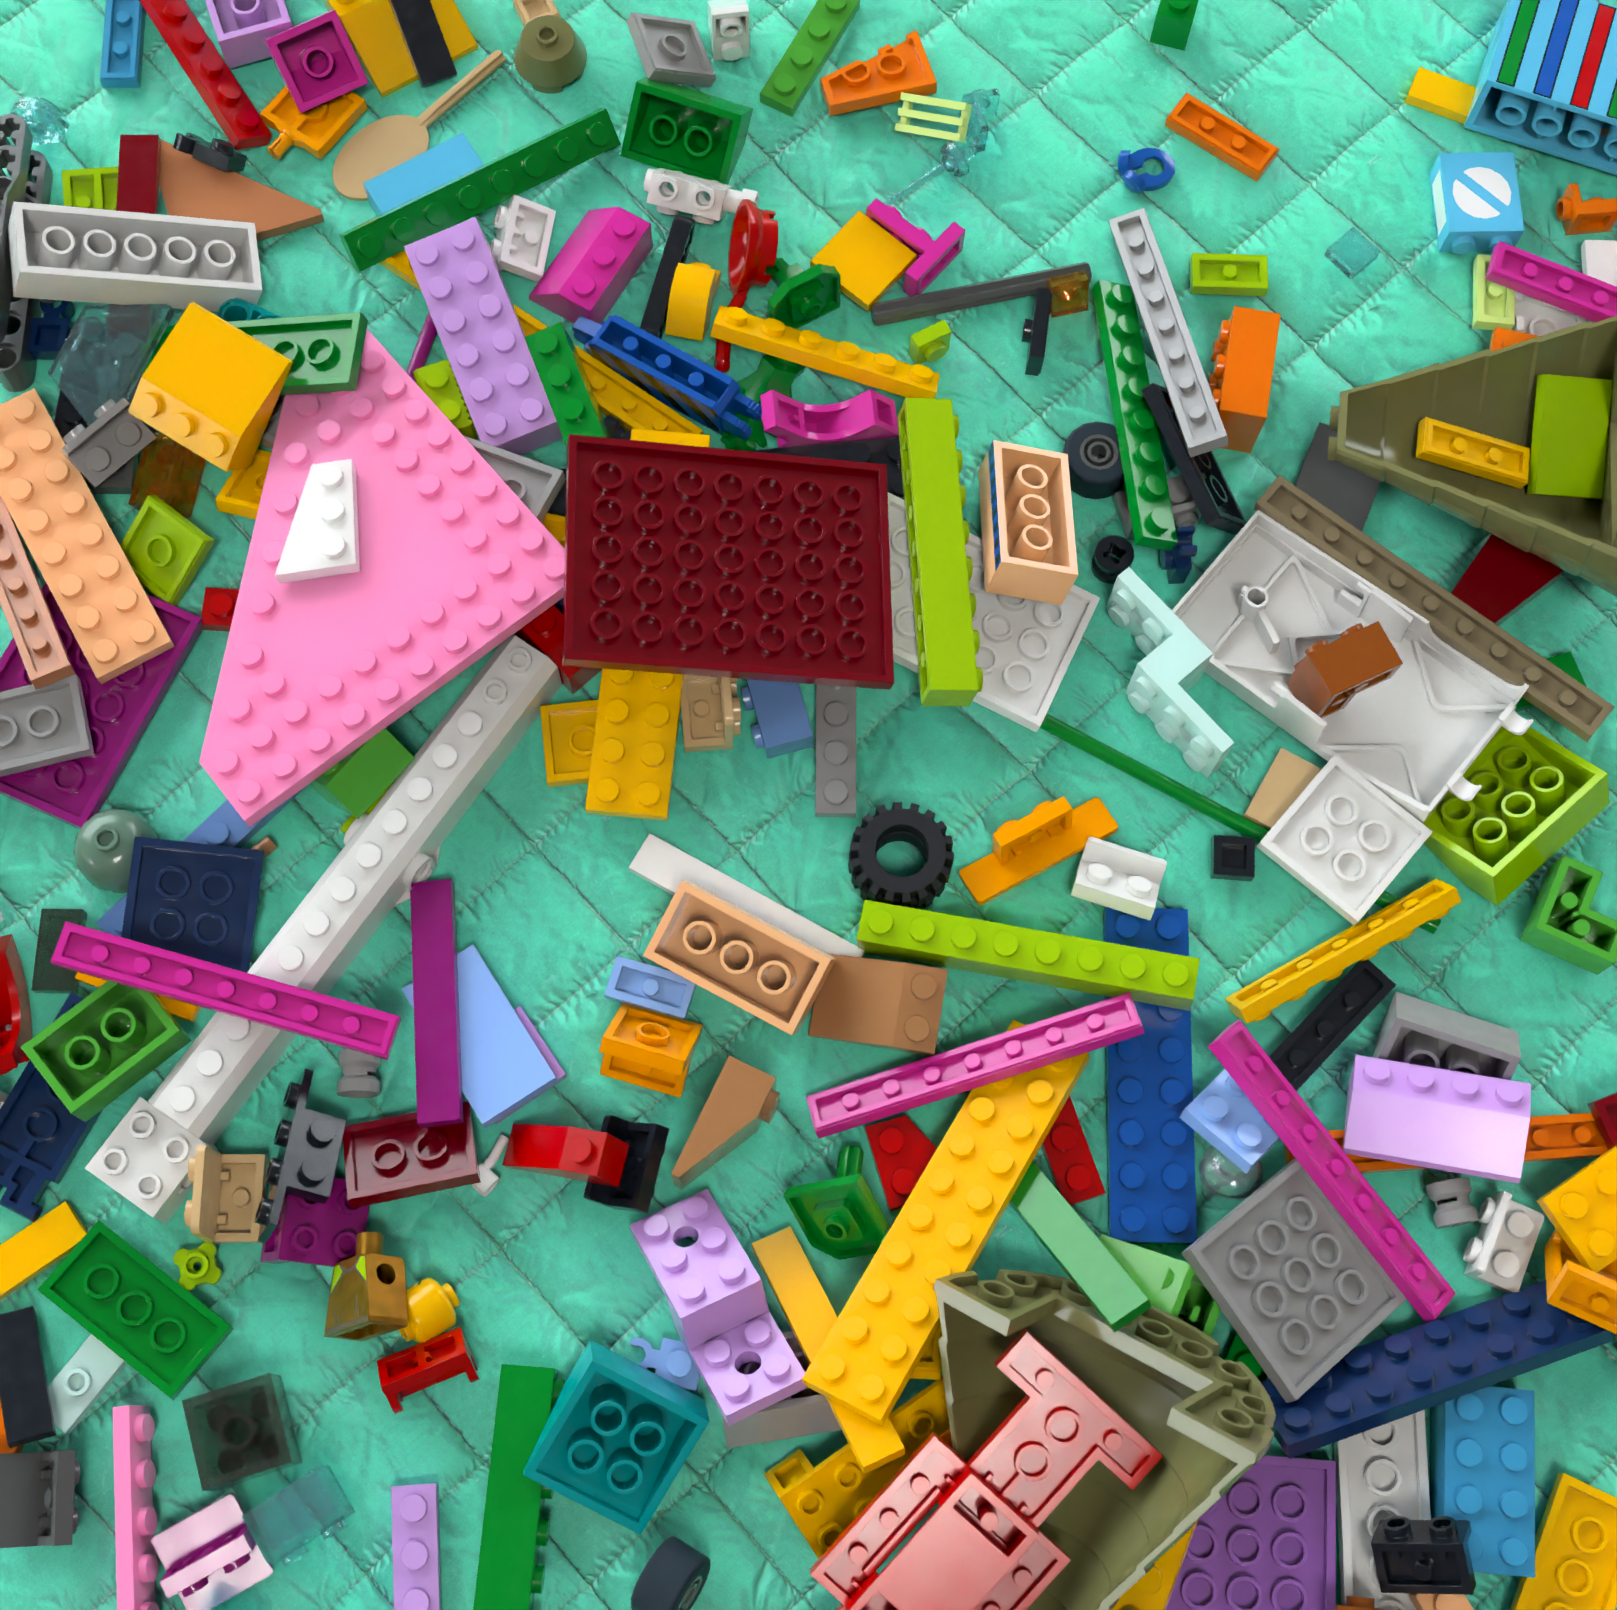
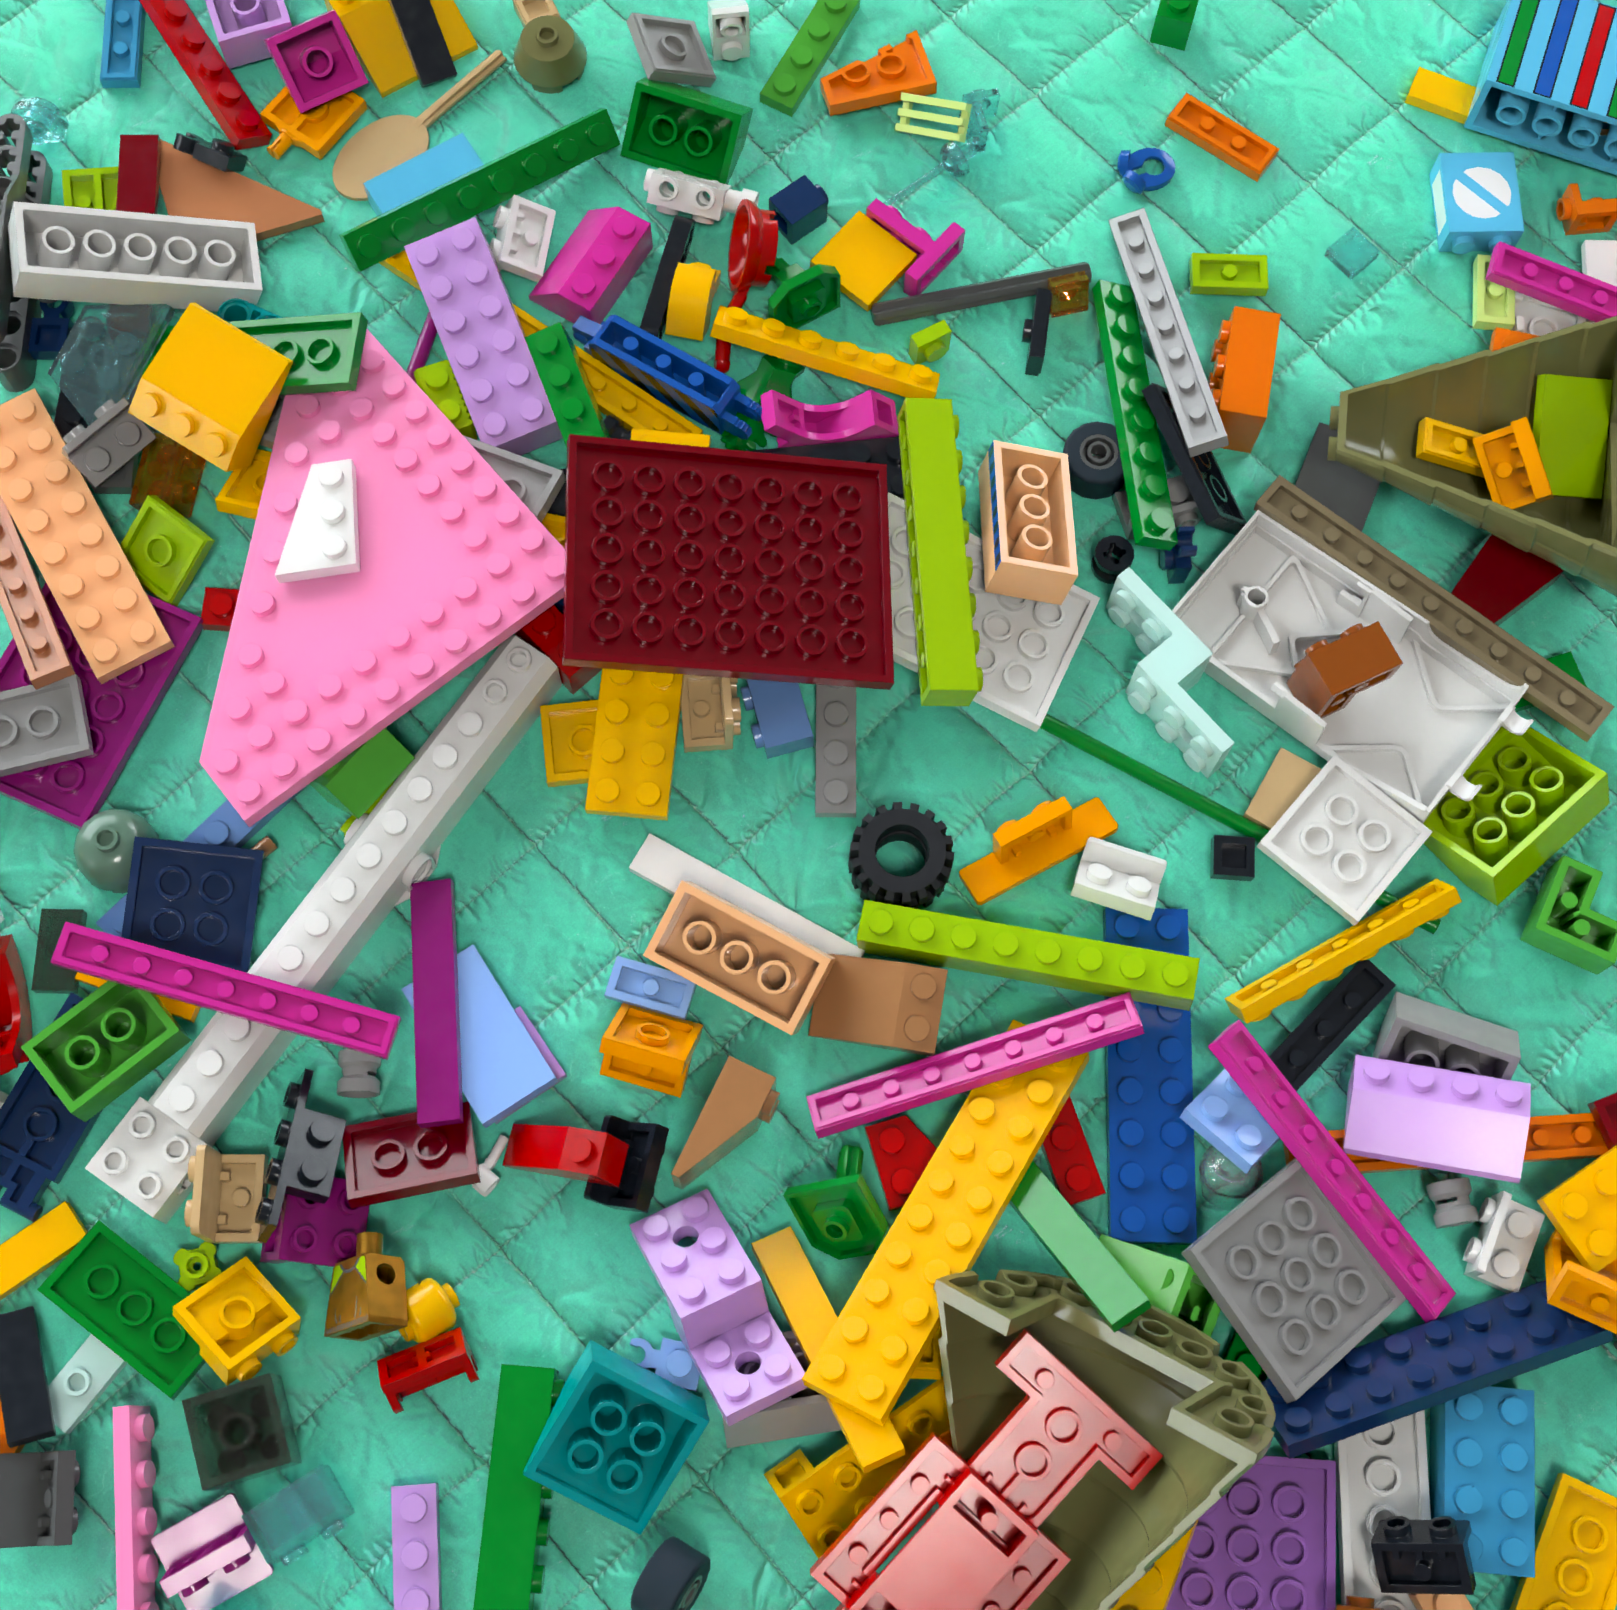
(238, 1321): none -> yellow plate
(799, 208): none -> dark blue brick
(1513, 466): none -> light orange bracket

